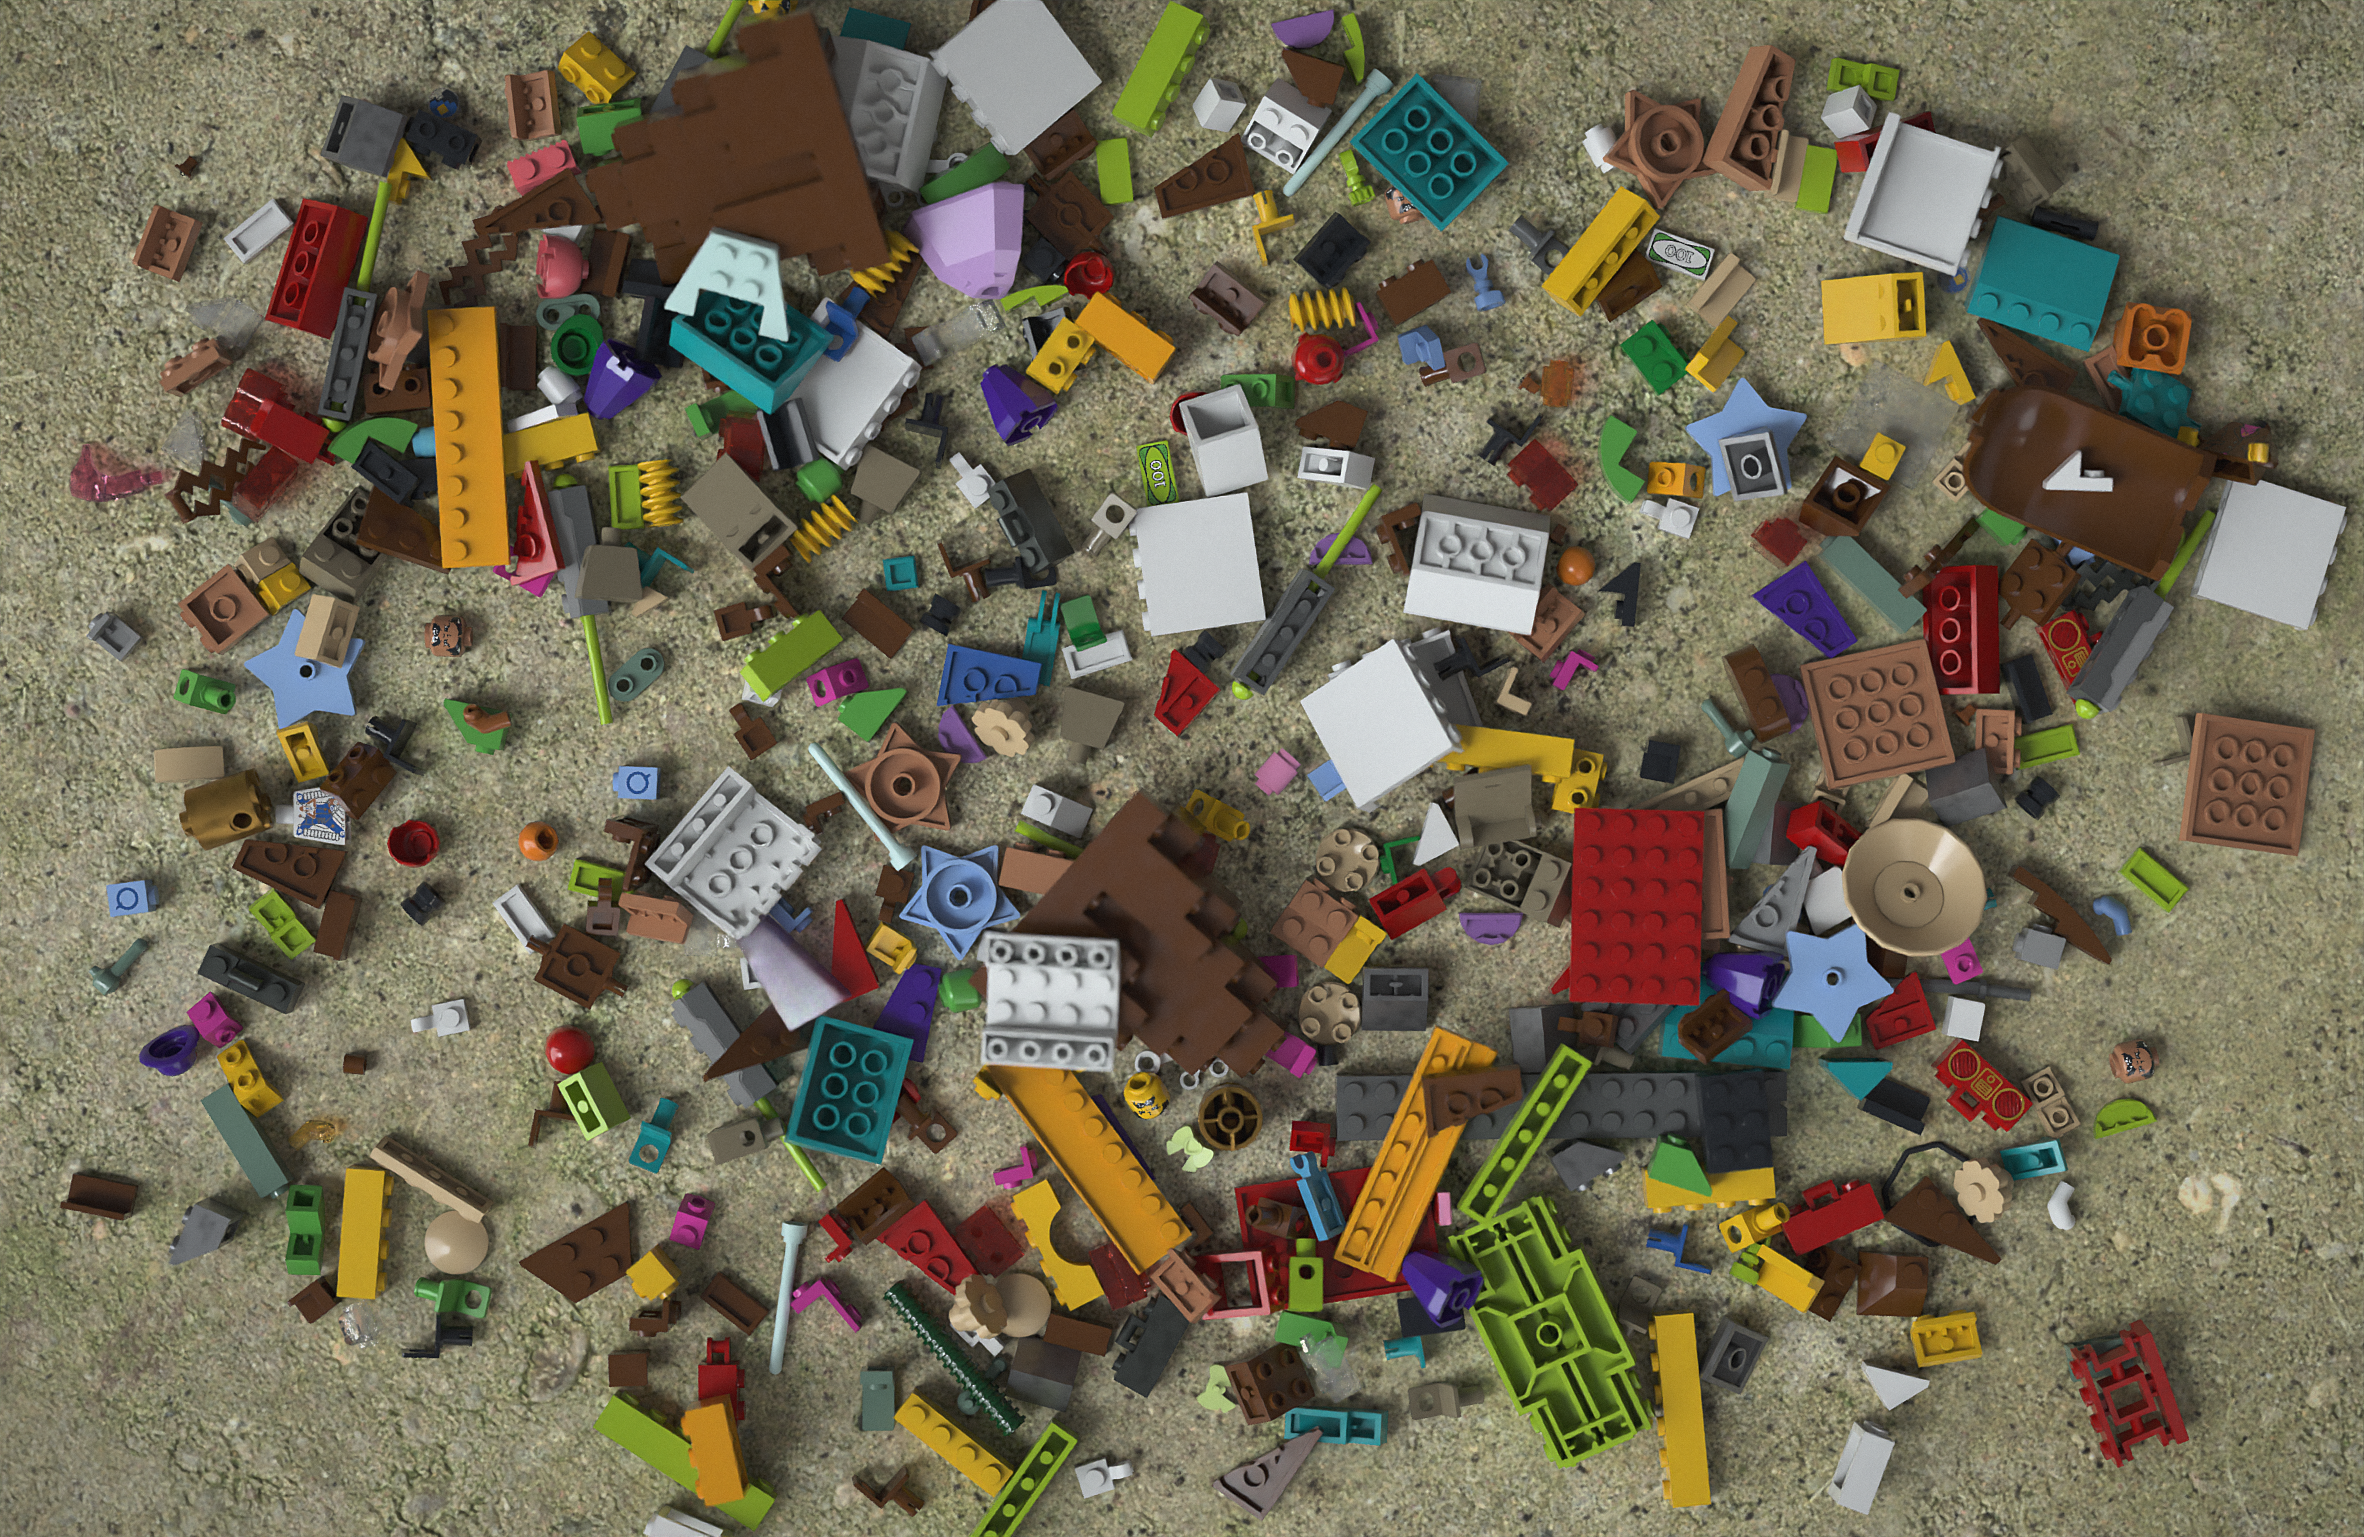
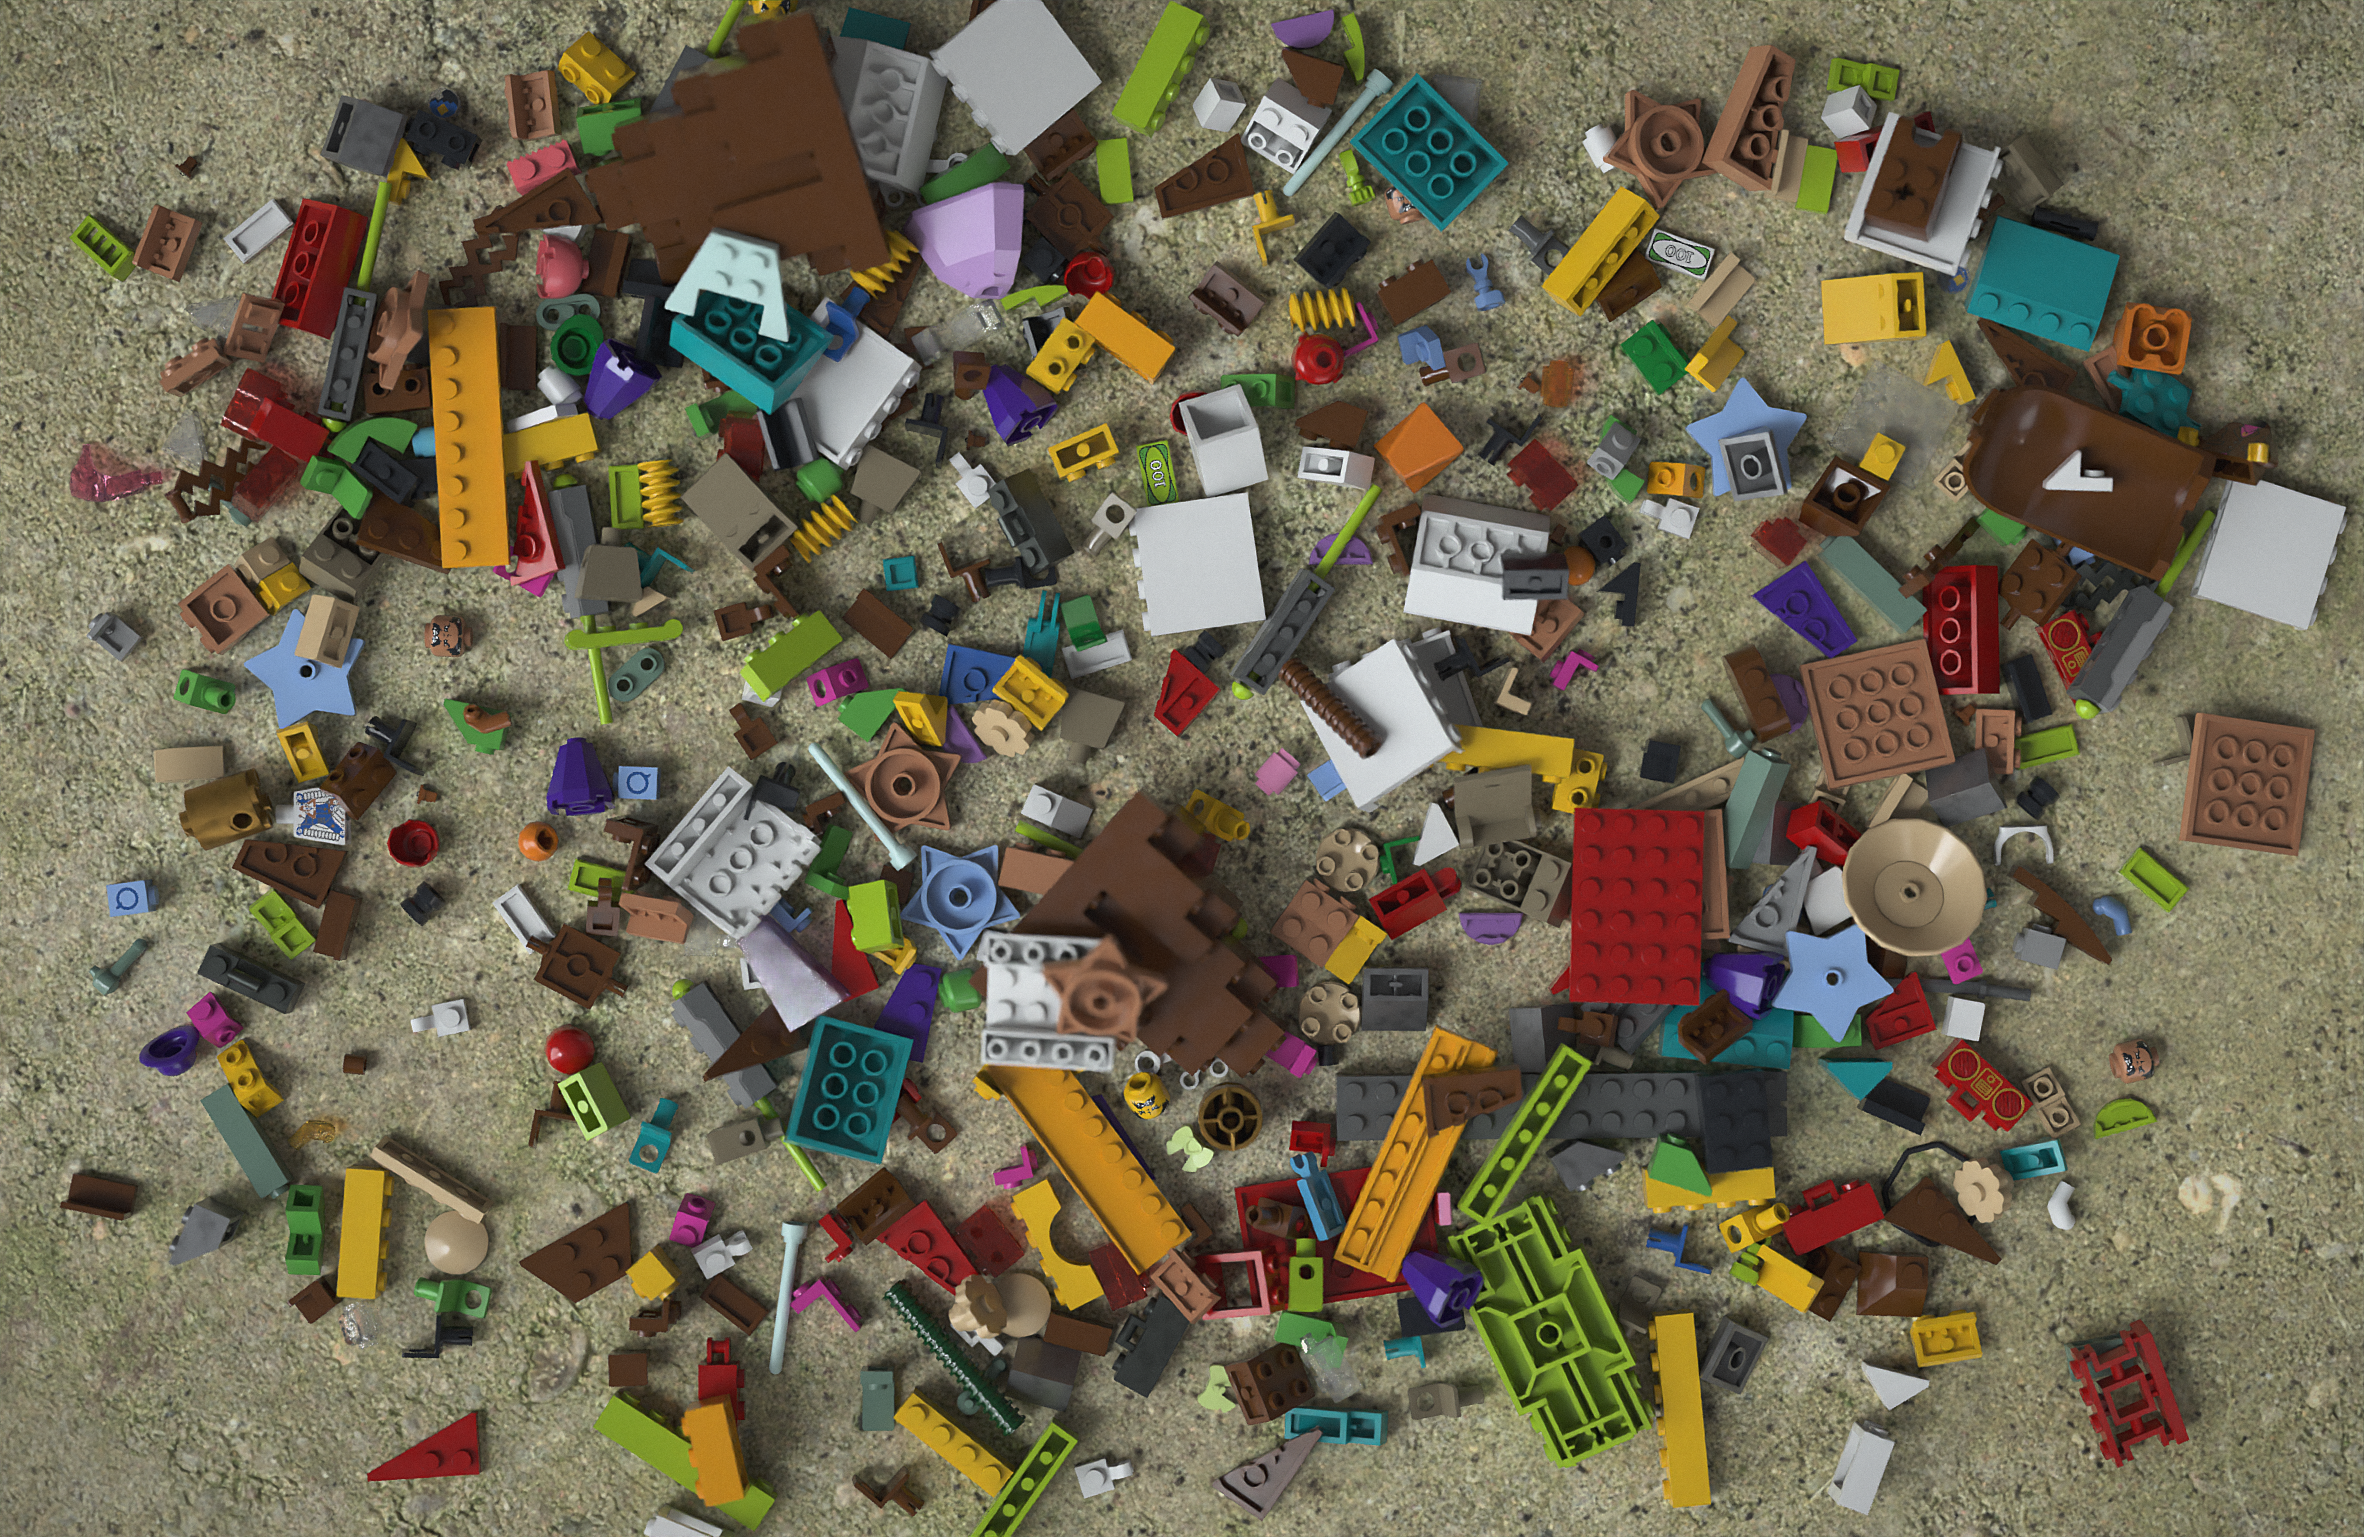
(120, 262): none -> lime slope
(257, 312): none -> nougat piece
(339, 480): none -> bright green bracket
(426, 795): none -> dark orange piece
(444, 1454): none -> red wing
(579, 781): none -> dark purple cone
(609, 636): none -> lime plate
(717, 1254): none -> white plate
(775, 790): none -> black bracket
(826, 863): none -> bright green bracket
(875, 916): none -> lime brick
(923, 716): none -> yellow slope
(969, 373): none -> reddish brown bracket
(974, 441): none -> reddish brown piece
(1031, 691): none -> yellow bracket
(1083, 452): none -> yellow brick
(1102, 991): none -> nougat plate
(1330, 708): none -> reddish brown piece
(1419, 448): none -> orange piece
(1534, 576): none -> black panel
(1603, 541): none -> black brick
(1613, 451): none -> light grey bracket
(1913, 172): none -> reddish brown brick
(2007, 831): none -> white cap

